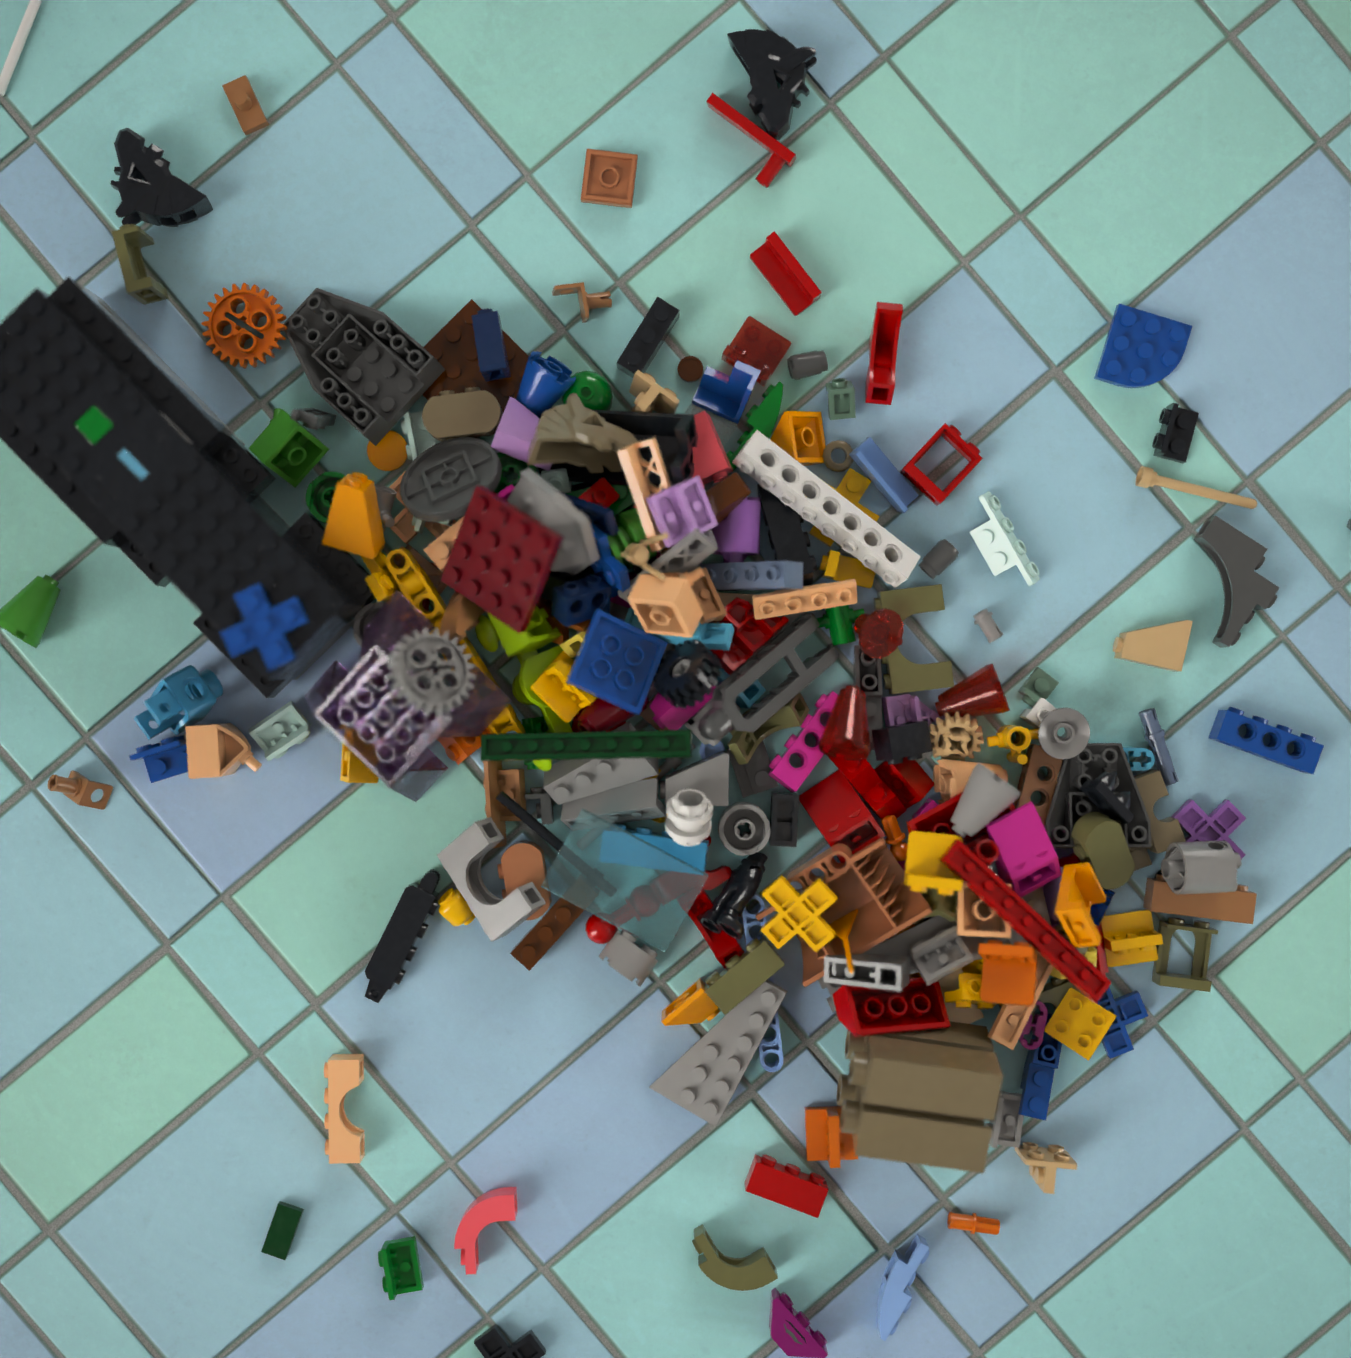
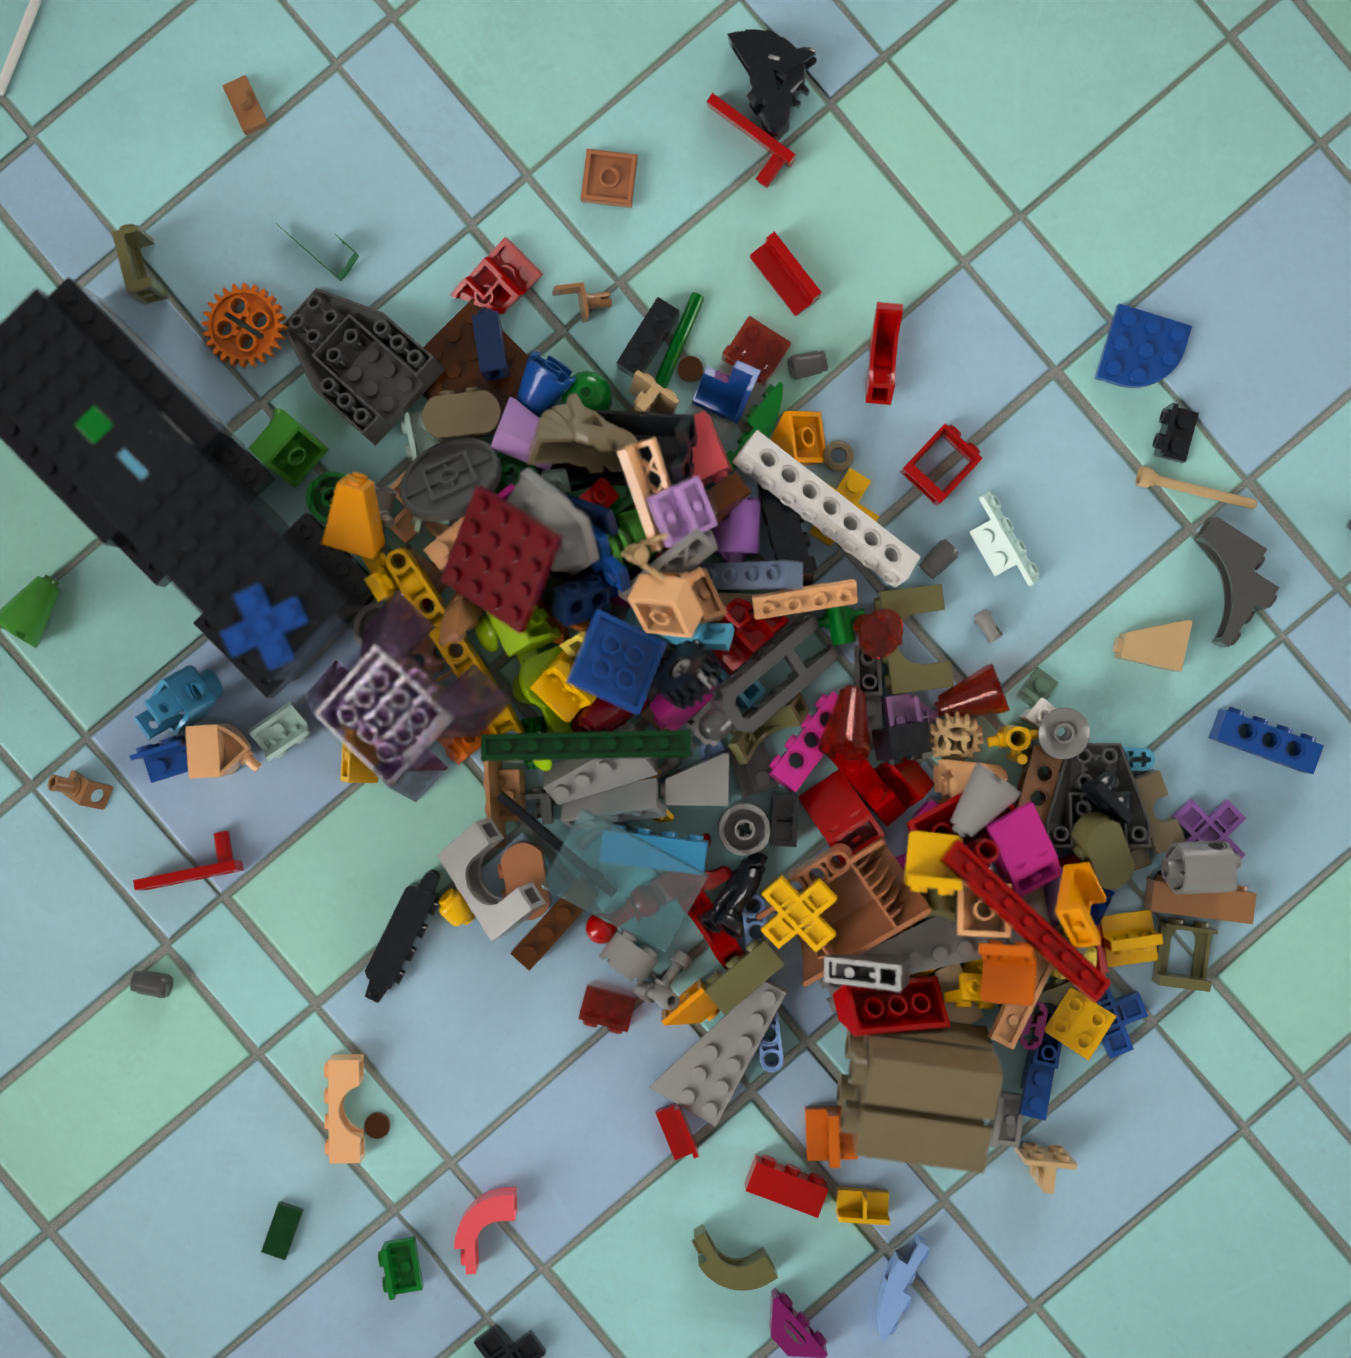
(152, 983): none -> dark grey piece
(161, 196): black animal -> none
(225, 866): none -> red piece
(313, 418): dark grey hinge -> none
(348, 266): none -> green piece
(377, 1125): none -> reddish brown piece
(389, 452): light orange piece -> none
(426, 648): light grey gear -> none
(499, 279): none -> red slope
(607, 1009): none -> clear red bracket
(660, 990): none -> light grey bar
(677, 1131): none -> red panel
(679, 339): none -> green axle
(688, 817): white piece -> none
(841, 399): sand green bracket -> none
(842, 928): light orange piece -> none
(846, 568): yellow bracket -> none
(862, 1205): none -> yellow panel
(884, 475): medium blue panel -> none
(895, 837): orange axle -> none
(940, 955): light grey bracket -> none
(973, 1223): orange axle -> none
(1156, 741): sand blue pin -> none

